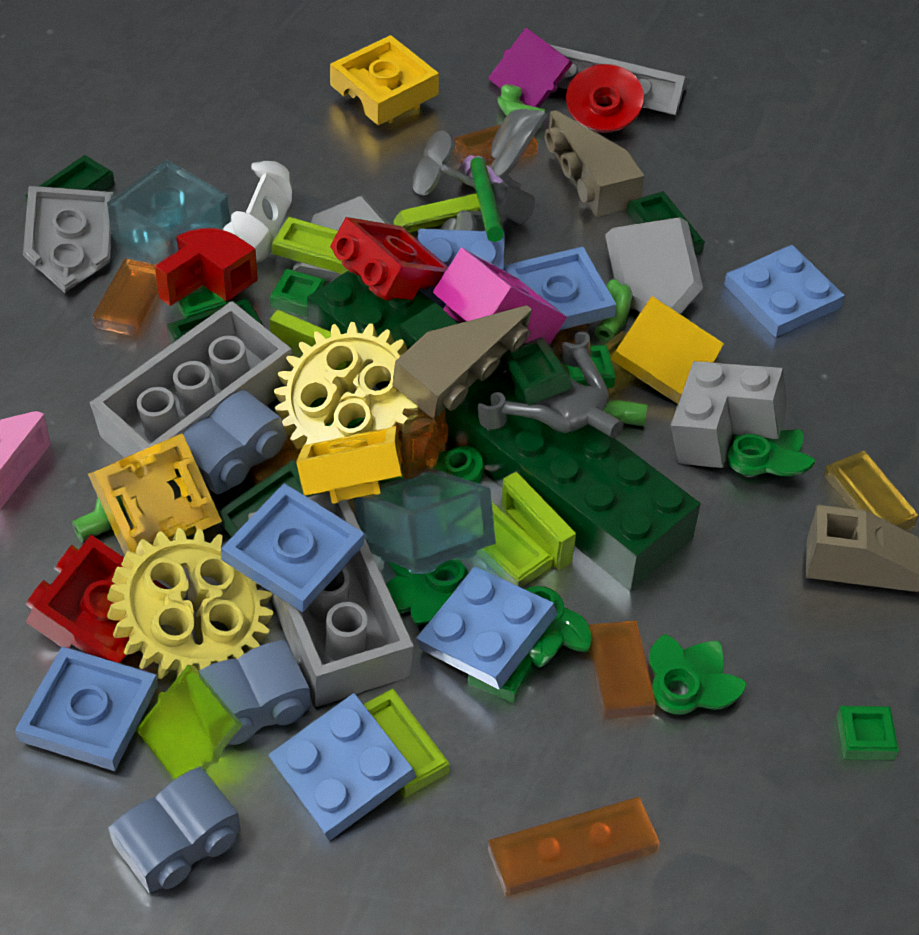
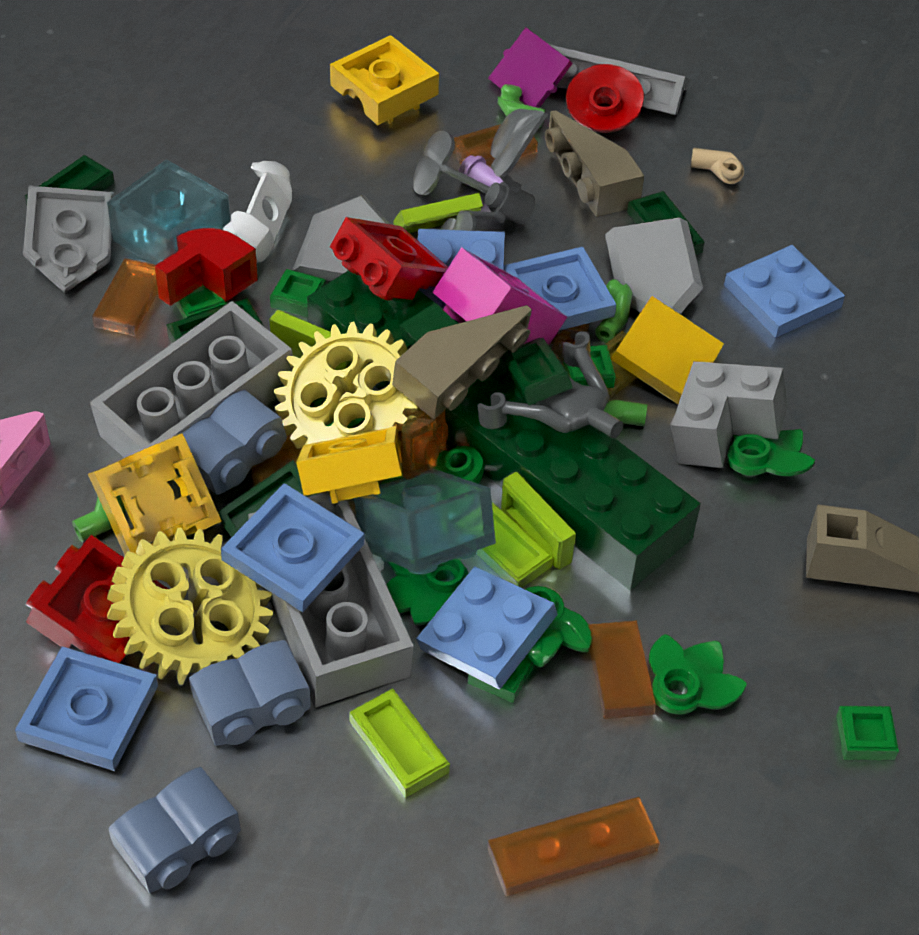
(188, 725): clear neon green piece -> none
(307, 244): lime tile -> none
(342, 766): medium blue plate -> none
(486, 200): green bar -> none
(721, 163): none -> tan arm
(868, 489): clear yellow tile -> none

